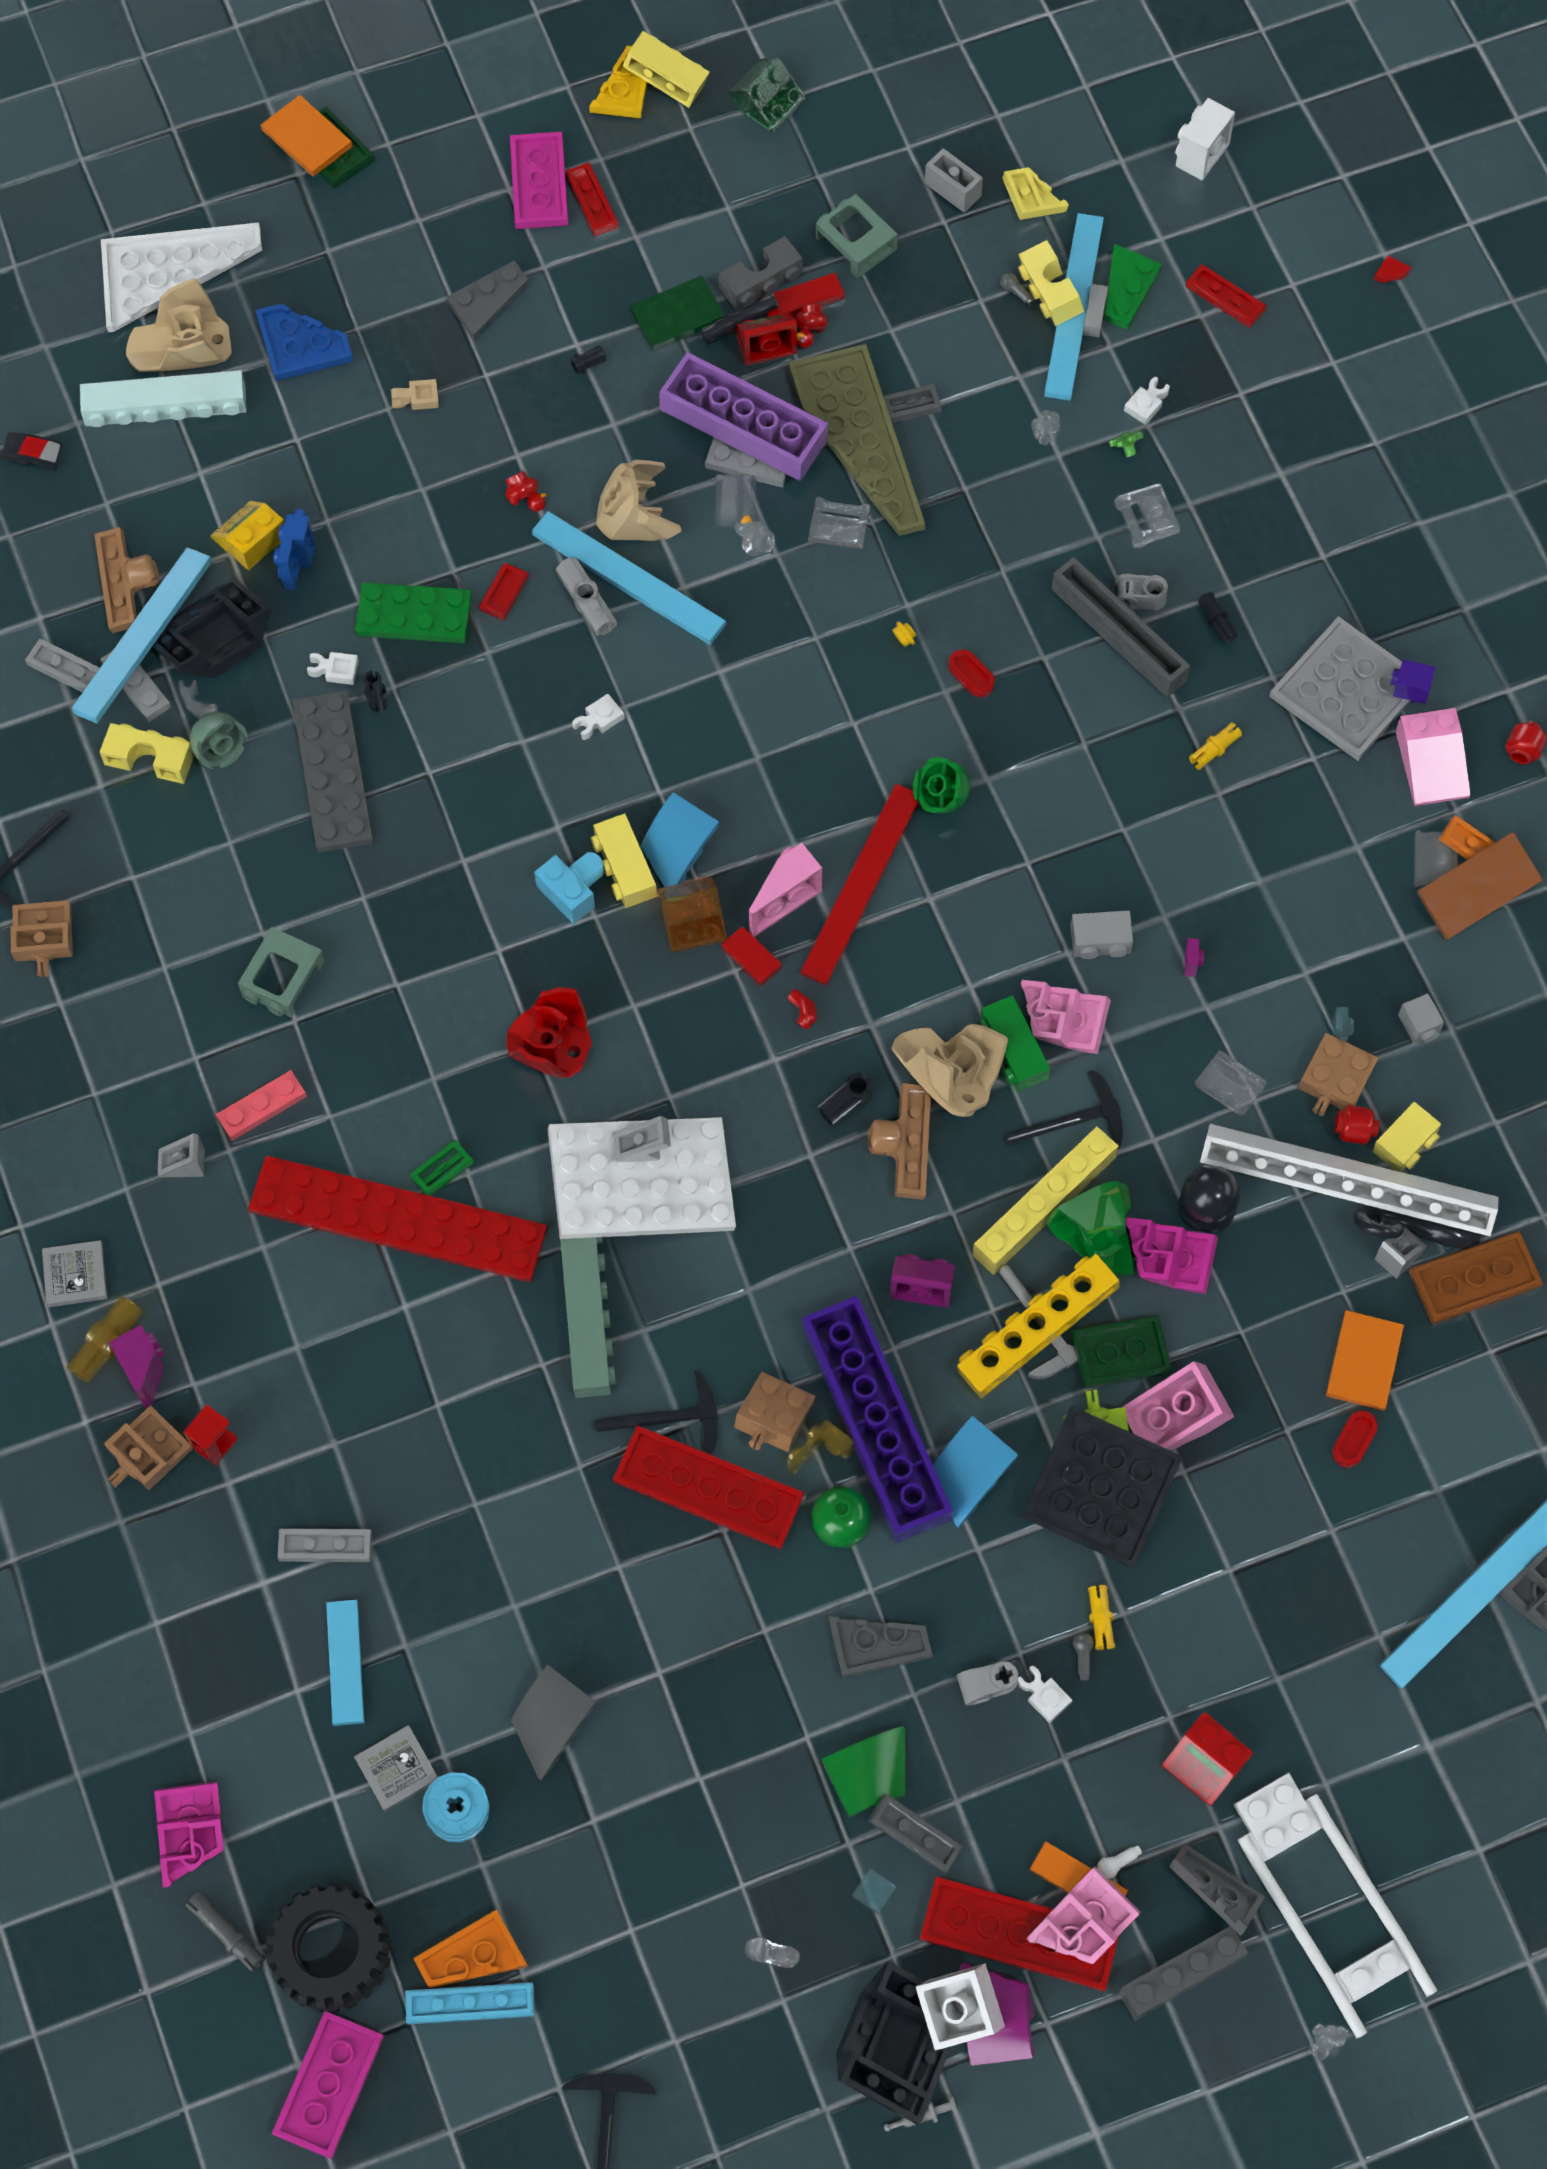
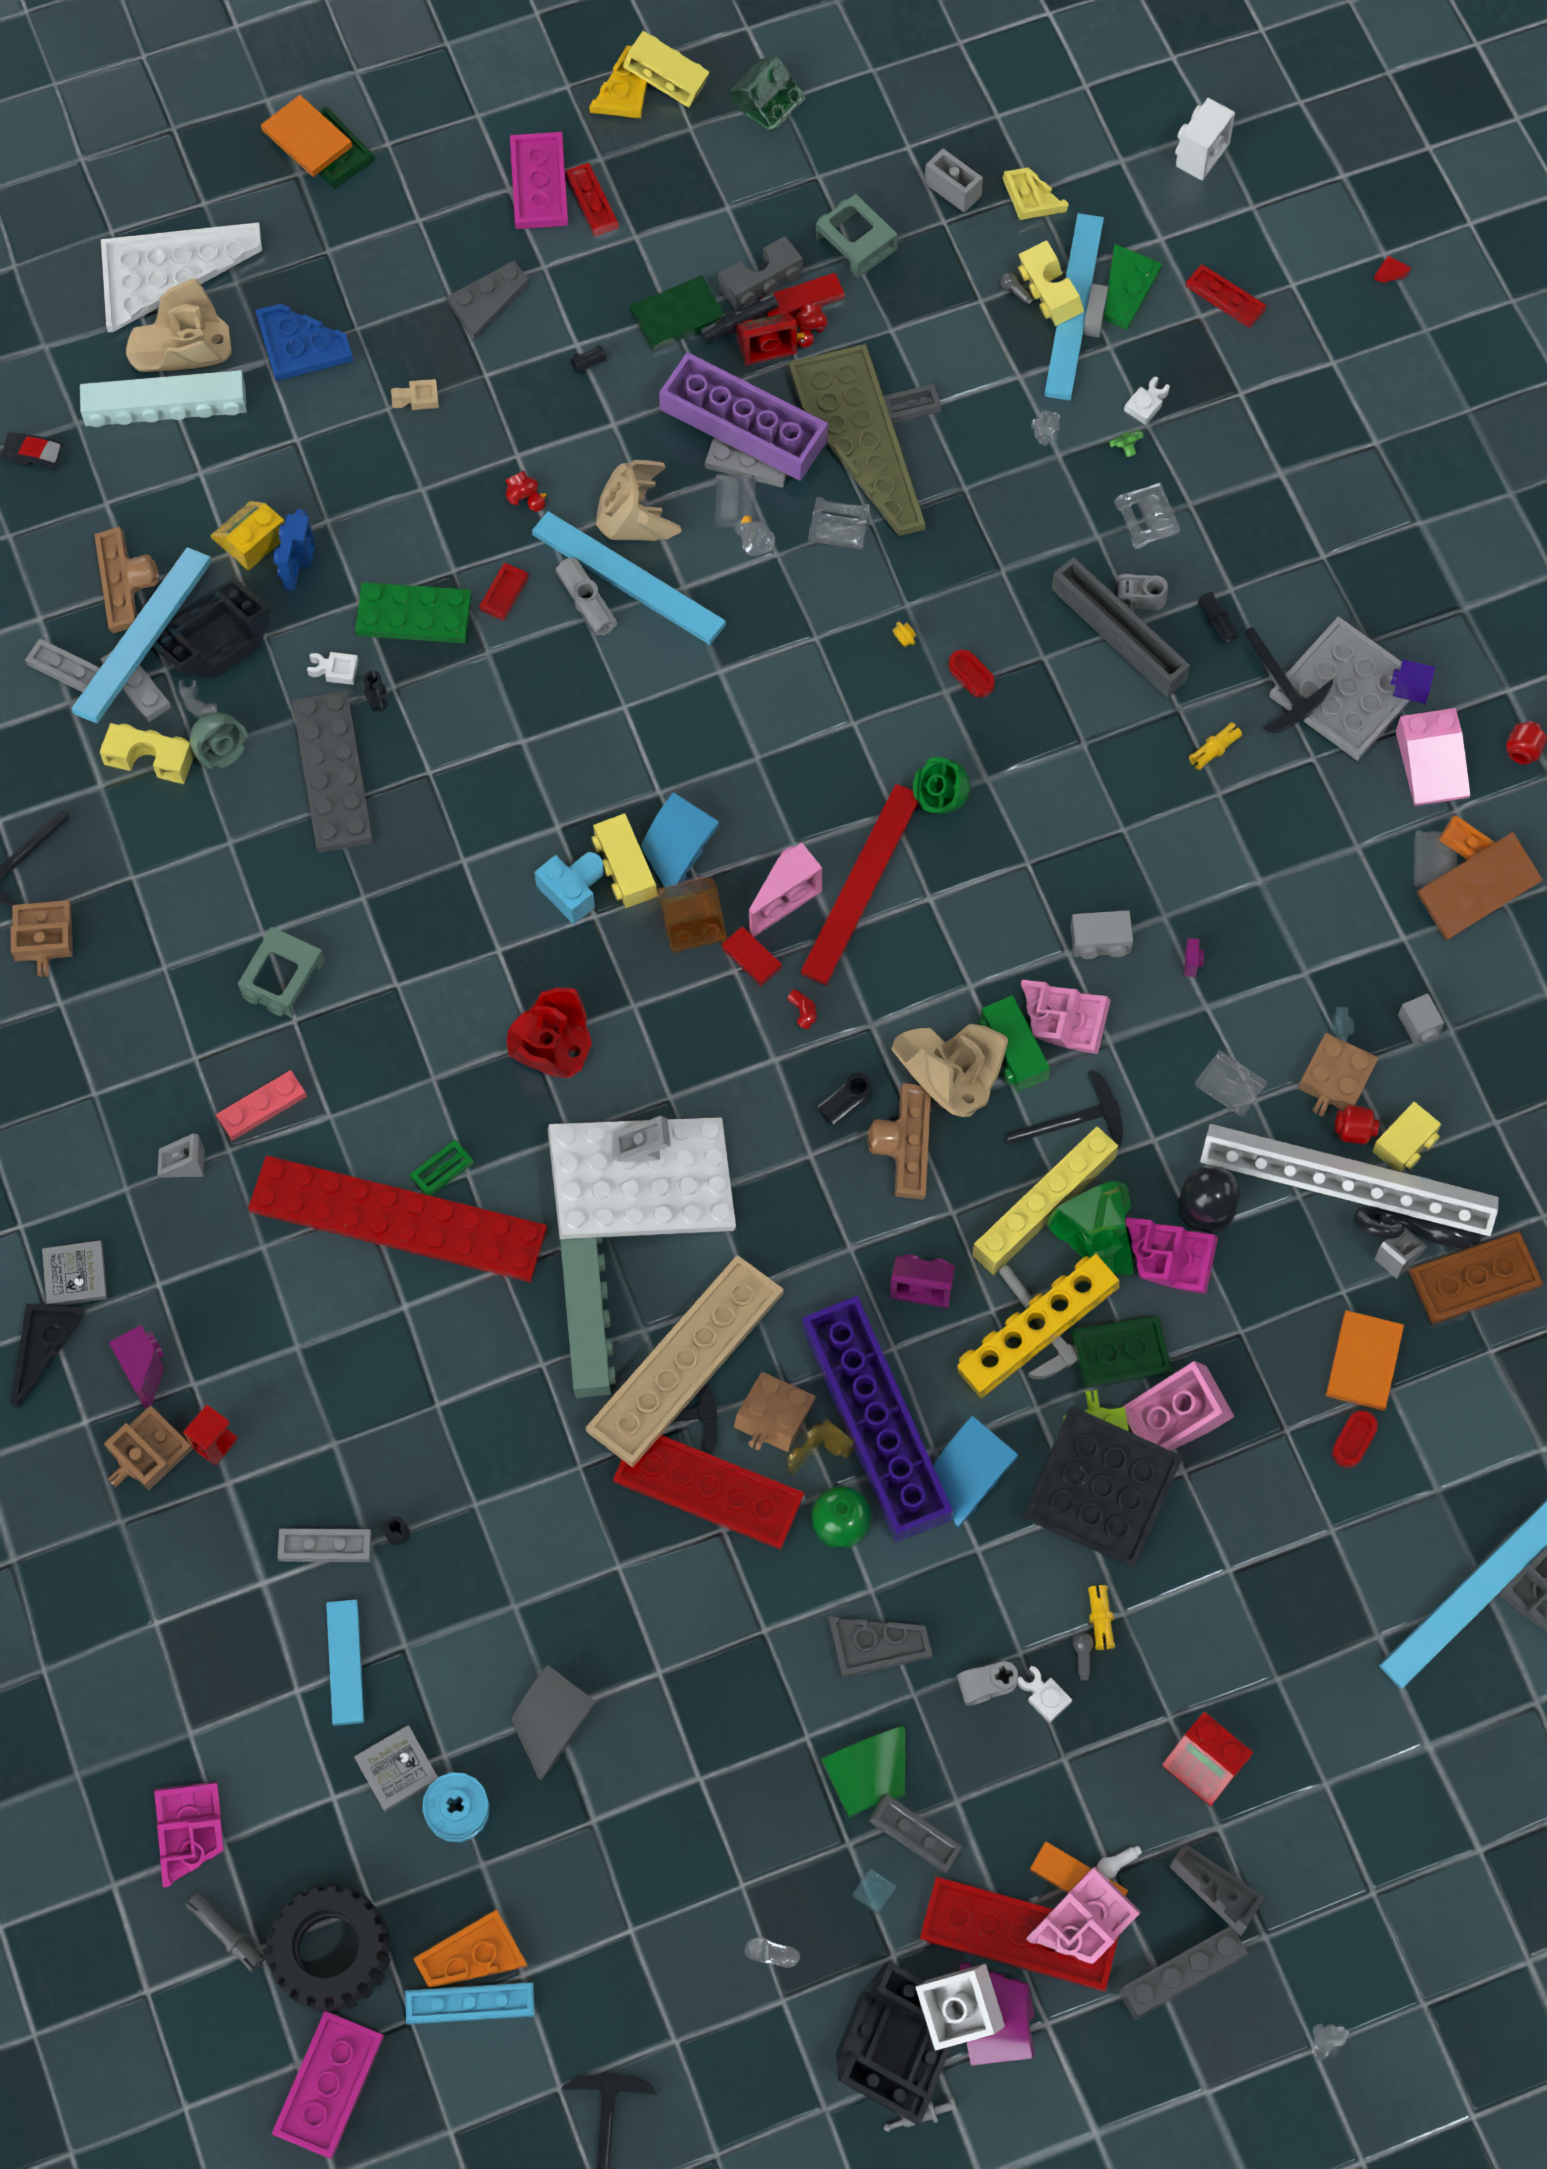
(42, 1337): none -> black wing
(97, 1346): clear yellow piece -> none
(394, 1537): none -> black pin
(600, 715): white plate -> none
(684, 1361): none -> tan plate
(1277, 1820): white plate -> none
(1300, 708): none -> black piece

